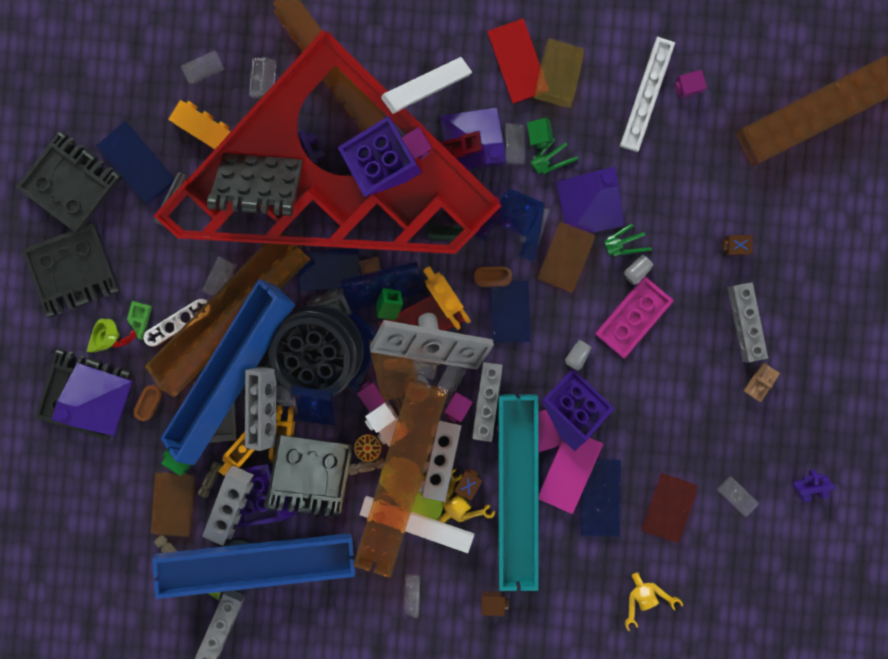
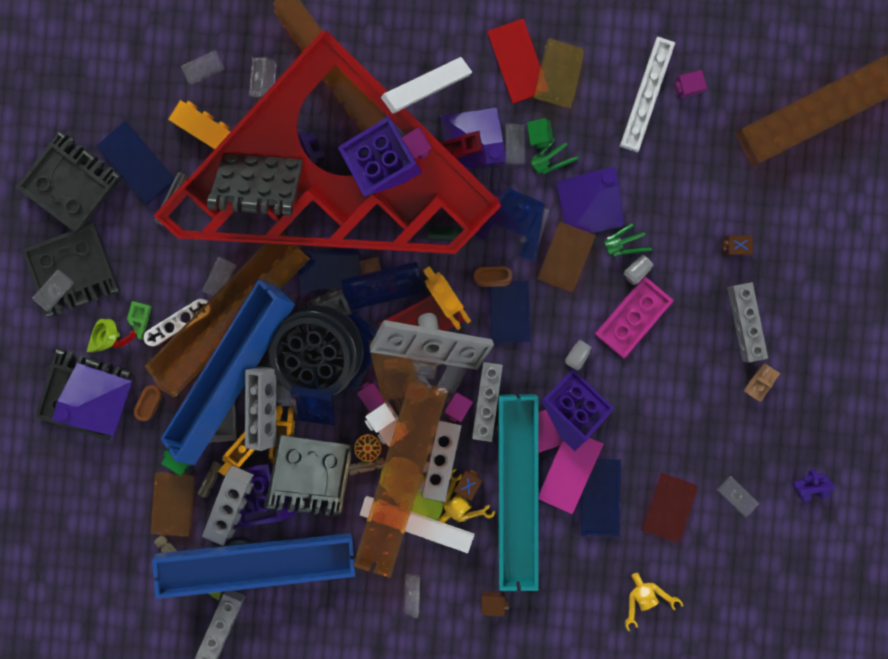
(53, 290): none -> clear plate
(389, 304): green brick -> none

